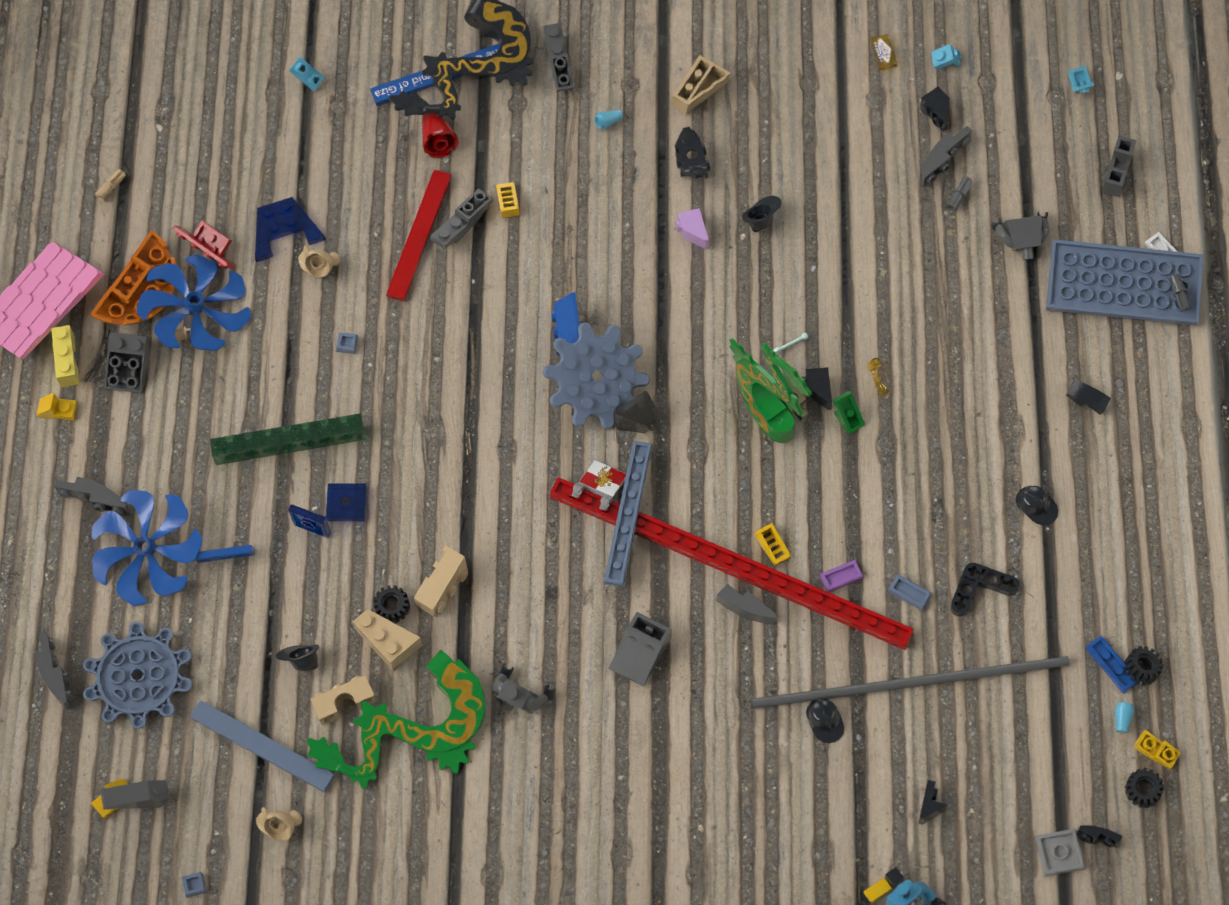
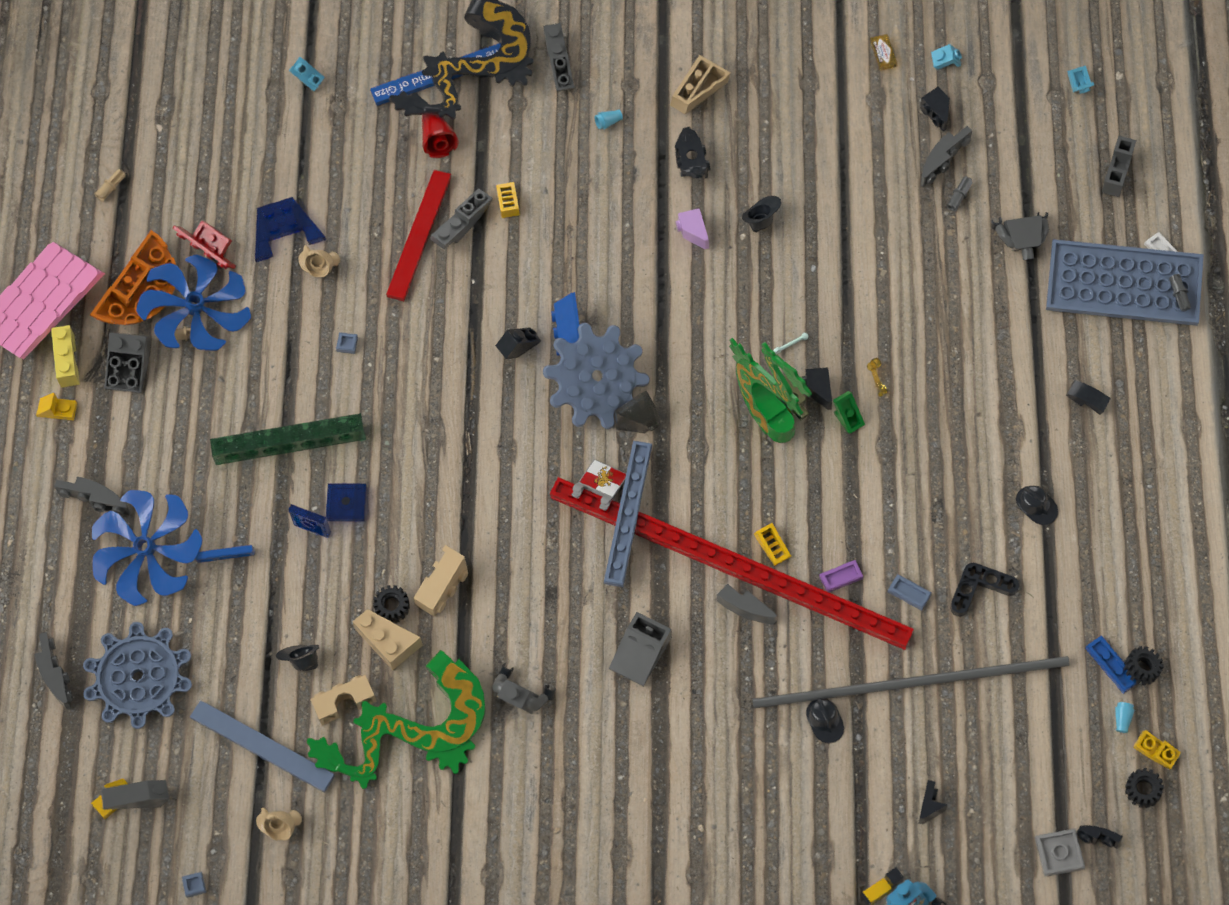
(517, 342): none -> black slope

